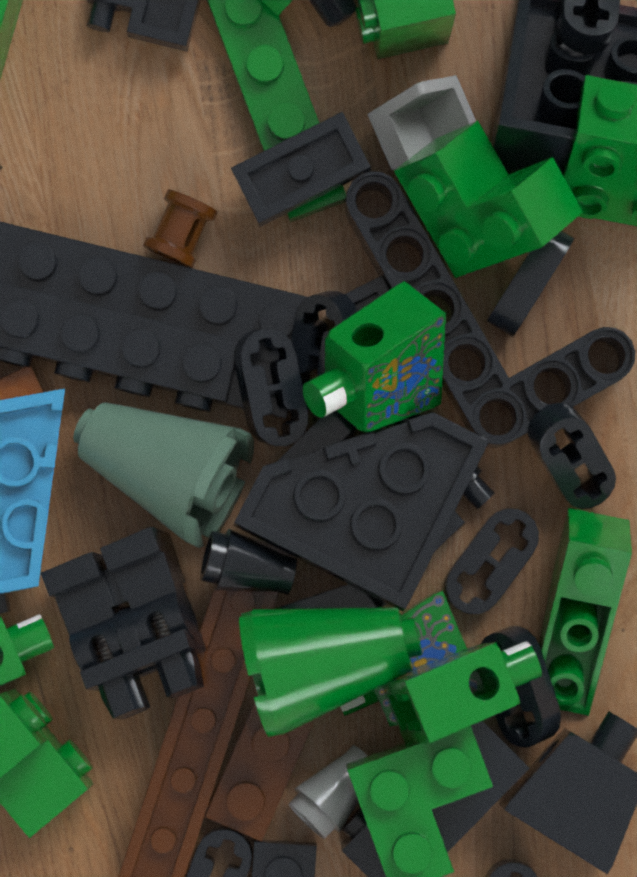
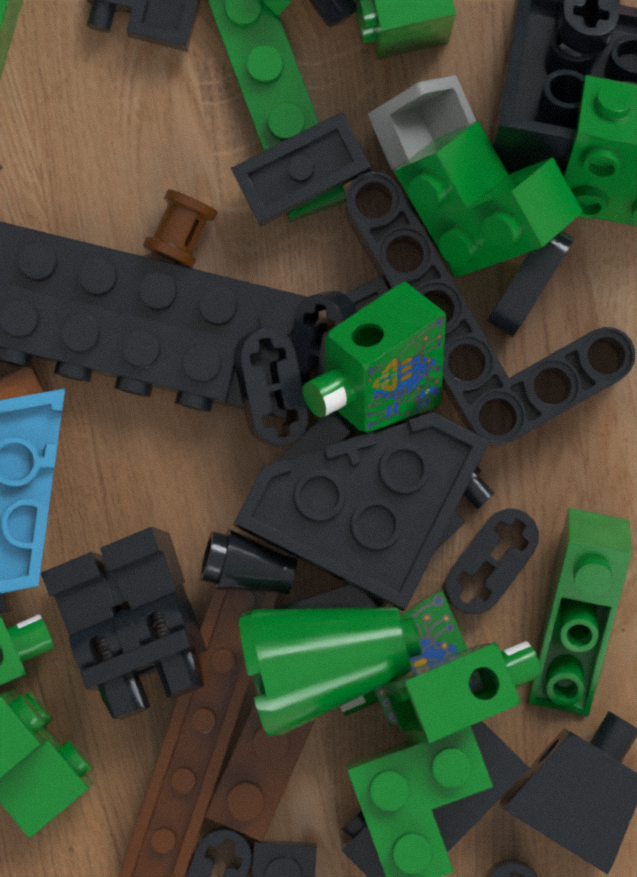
(167, 464): sand green cone -> none
(328, 796): light grey cone -> none
(534, 696): black beam -> none
(581, 450): black beam -> none

